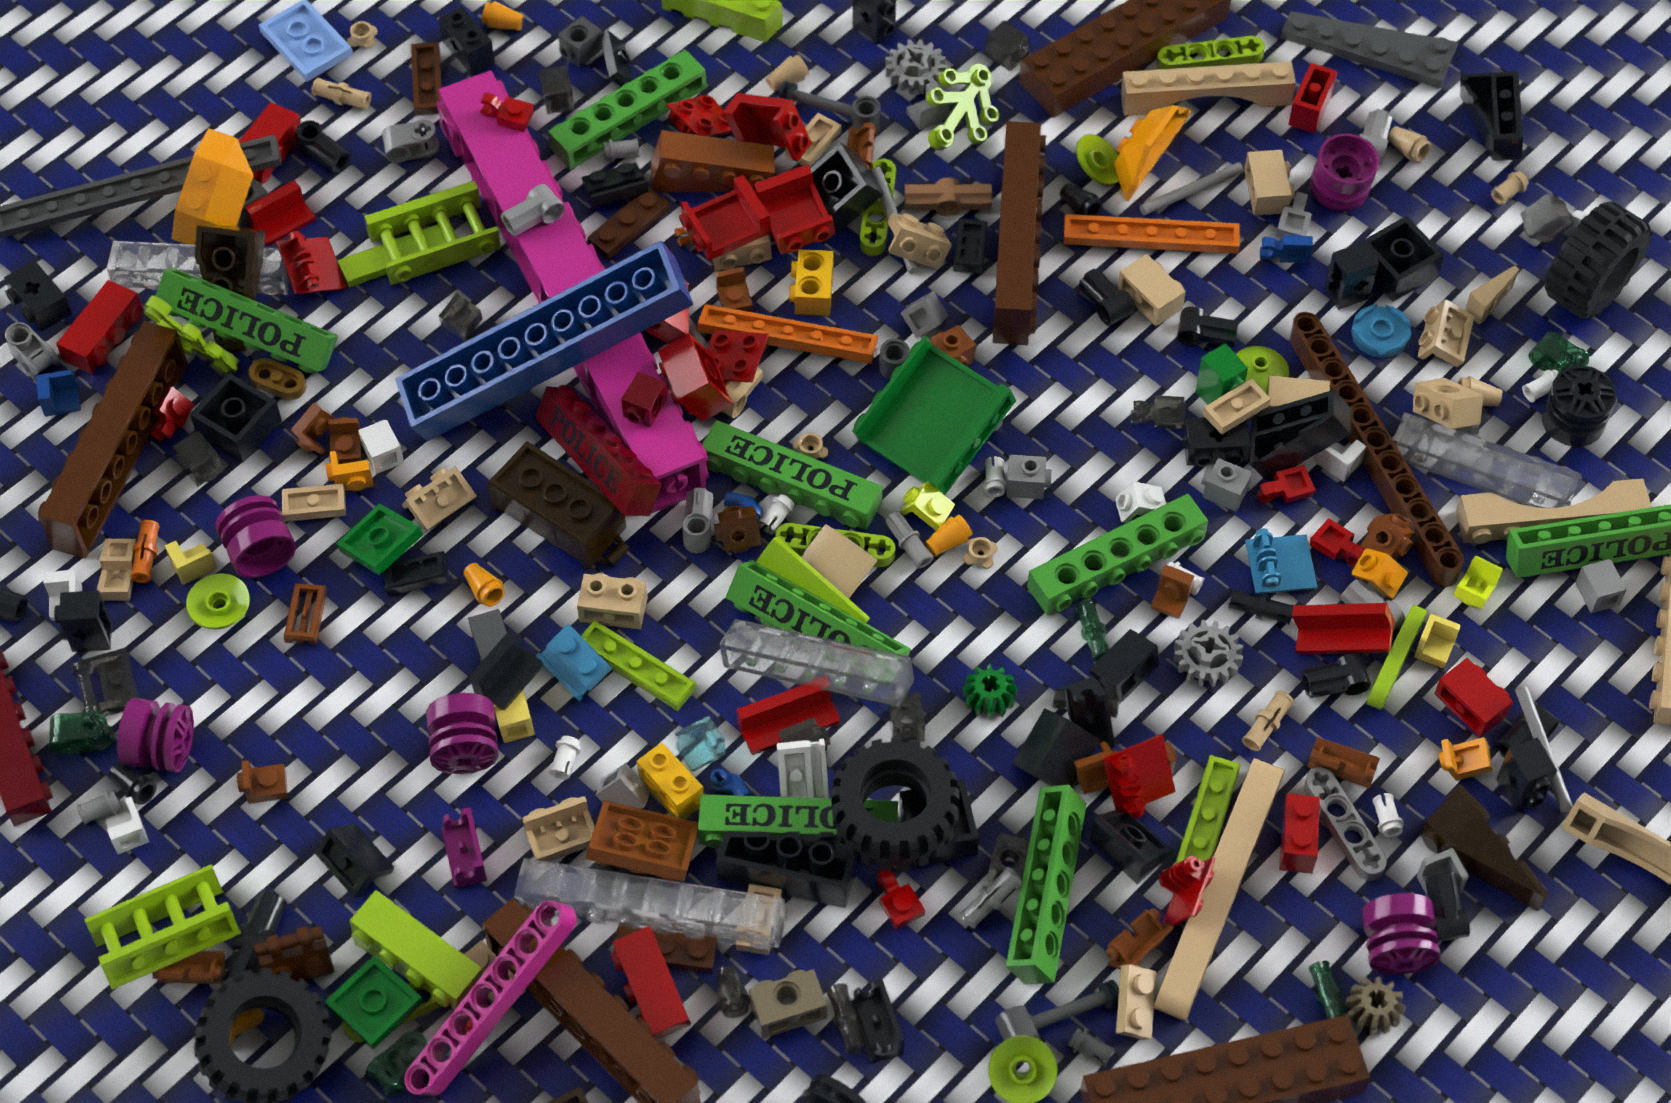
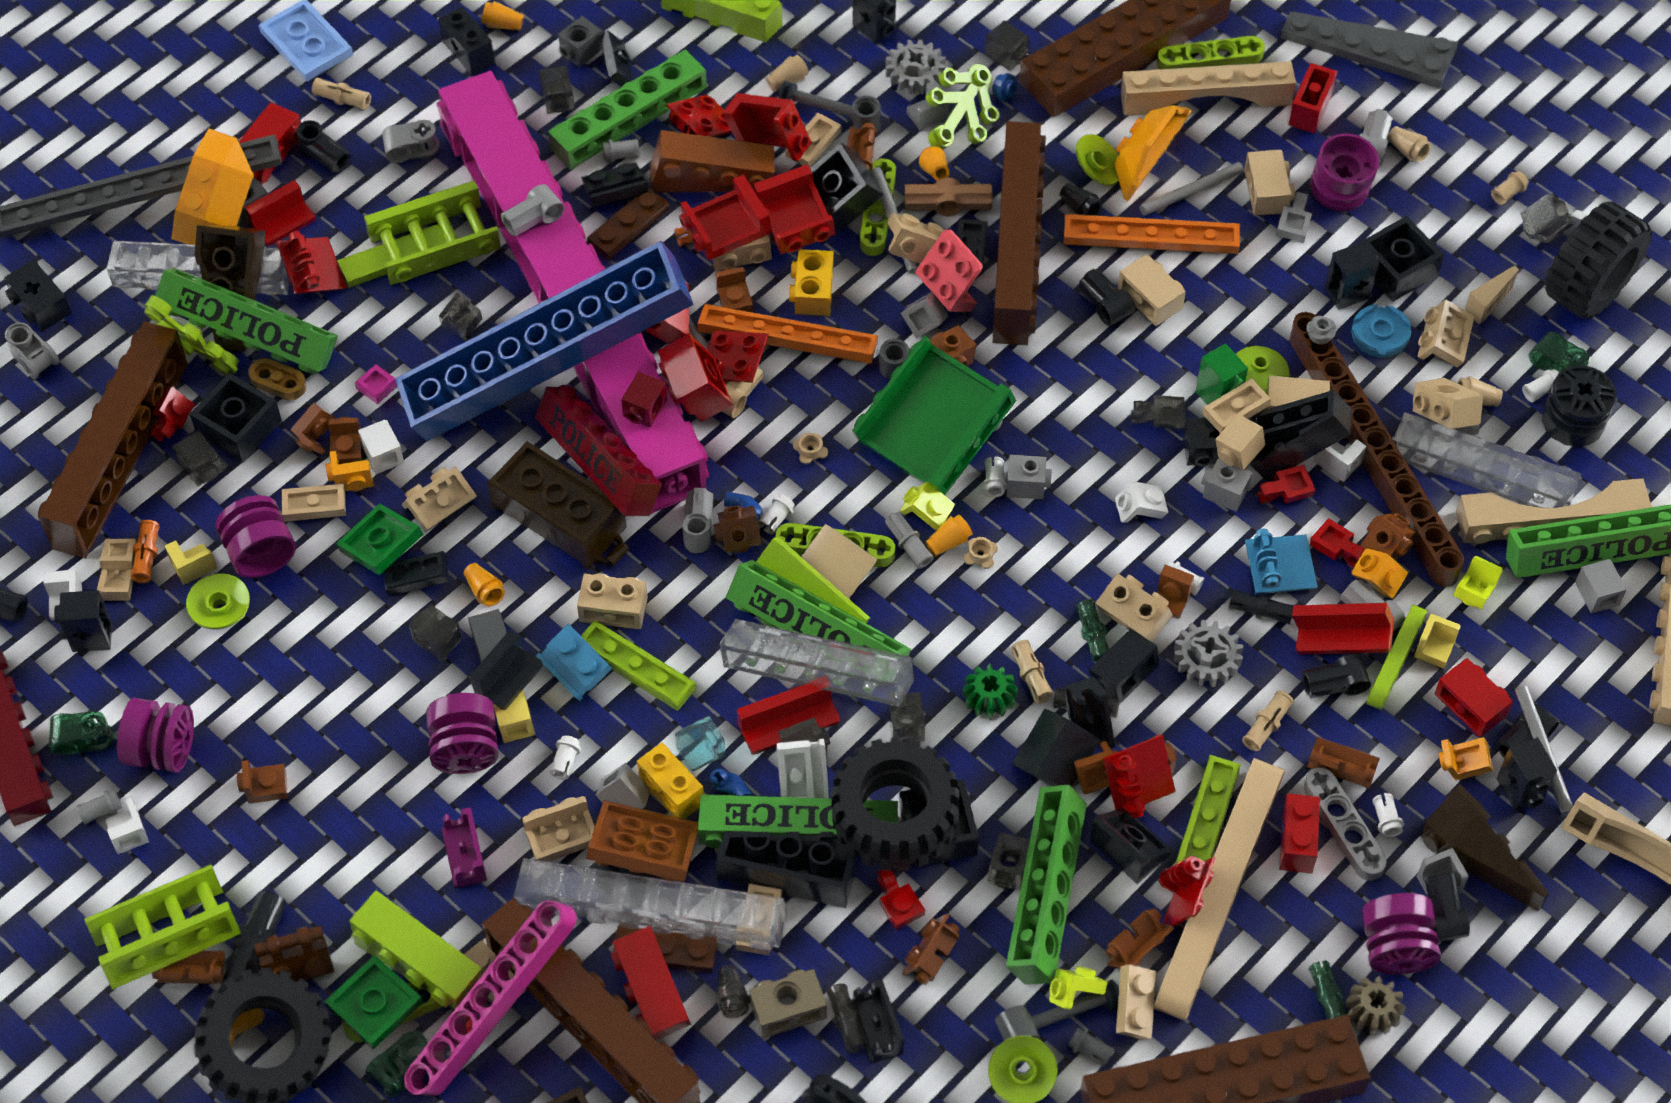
(58, 393): blue panel -> none
(100, 327): red brick -> none
(115, 678): clear smoke plate -> none
(133, 783): black cone -> none
(302, 636): dark orange tile -> none
(352, 858): black panel -> none
(362, 35): tan plate -> none
(376, 384): none -> dark pink tile
(426, 77): reddish brown plate -> none
(435, 632): none -> clear smoke brick
(510, 113): red plate -> none
(792, 474): bright green brick -> none
(922, 958): none -> dark orange hinge
(934, 162): none -> light orange cone
(950, 272): none -> coral bracket
(1004, 86): none -> blue plate
(1006, 882): light grey pin -> none
(1032, 671): none -> tan pin
(1067, 982): none -> neon yellow bracket
(1126, 540): bright green brick -> none
(1133, 607): none -> tan brick
(1198, 328): black piece -> none
(1240, 442): none -> tan brick
(1289, 249): blue plate -> none
(1320, 335): none -> light grey plate
(1495, 111): black wedge -> none

